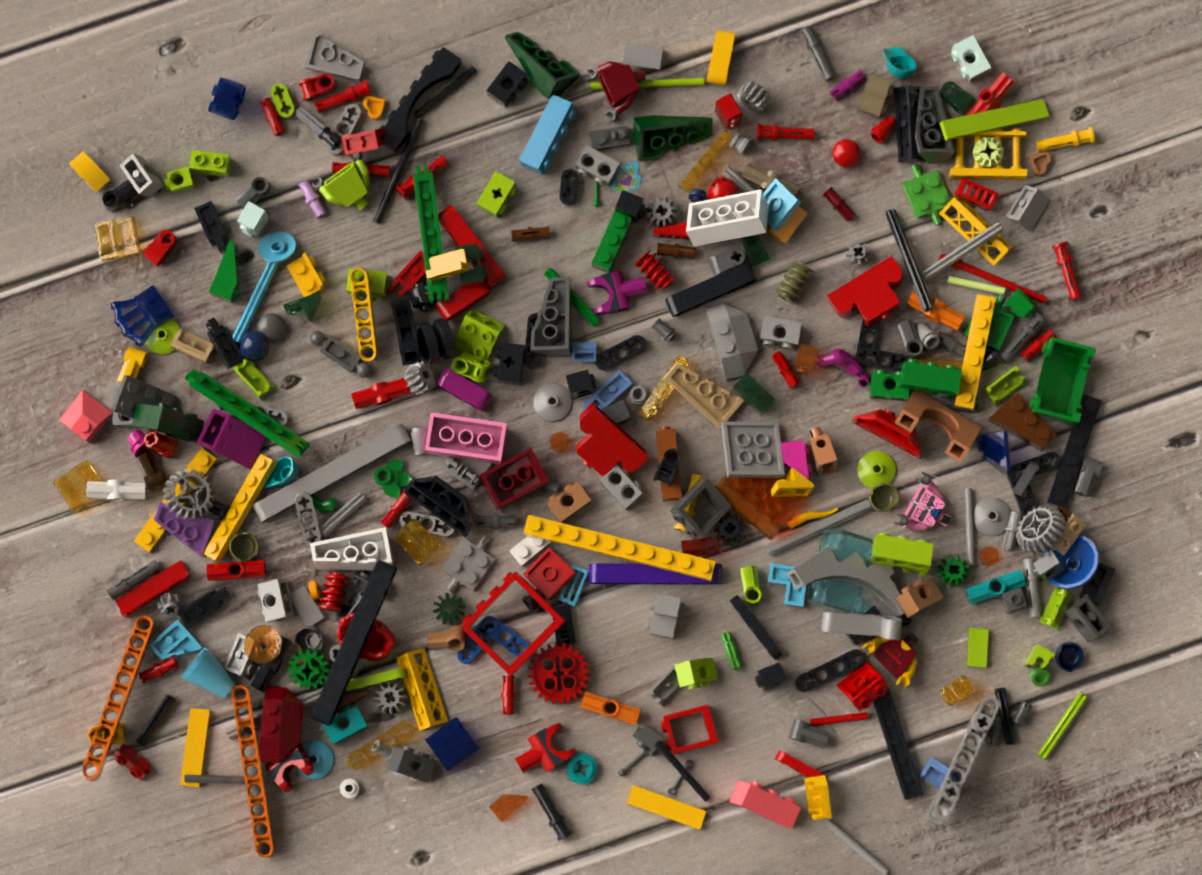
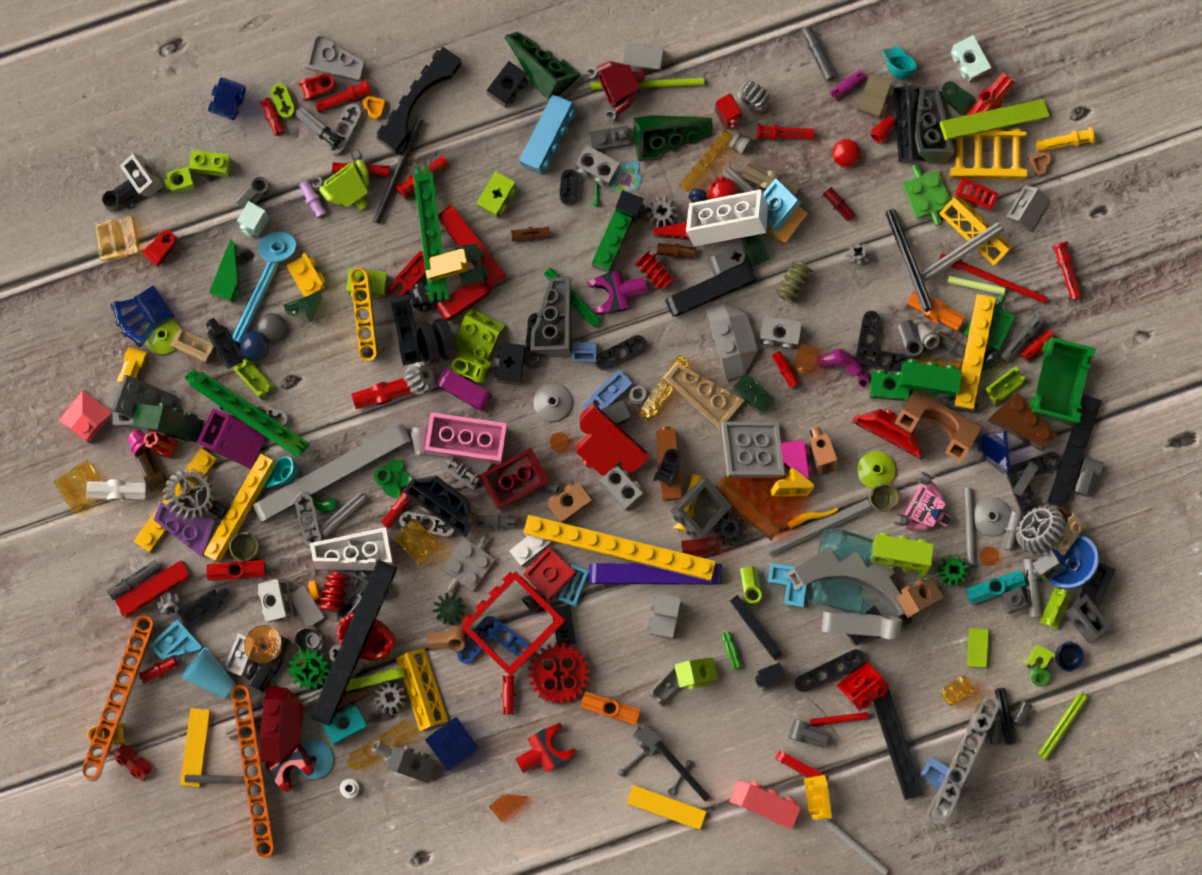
(89, 171): yellow slope -> none
(155, 720): black axle -> none
(212, 225): black hinge -> none
(340, 354): dark grey plate -> none
(363, 141): hinge -> none
(445, 92): black bar -> none
(555, 819): black pin -> none
(572, 766): teal gear -> none
(580, 384): black brick -> none
(664, 330): dark grey pin -> none
(708, 724): red window -> none
(721, 57): yellow beam -> none
(869, 293): red brick -> none
(896, 656): torso -> none
(983, 158): yellowish green gear -> none
(1020, 304): green window -> none

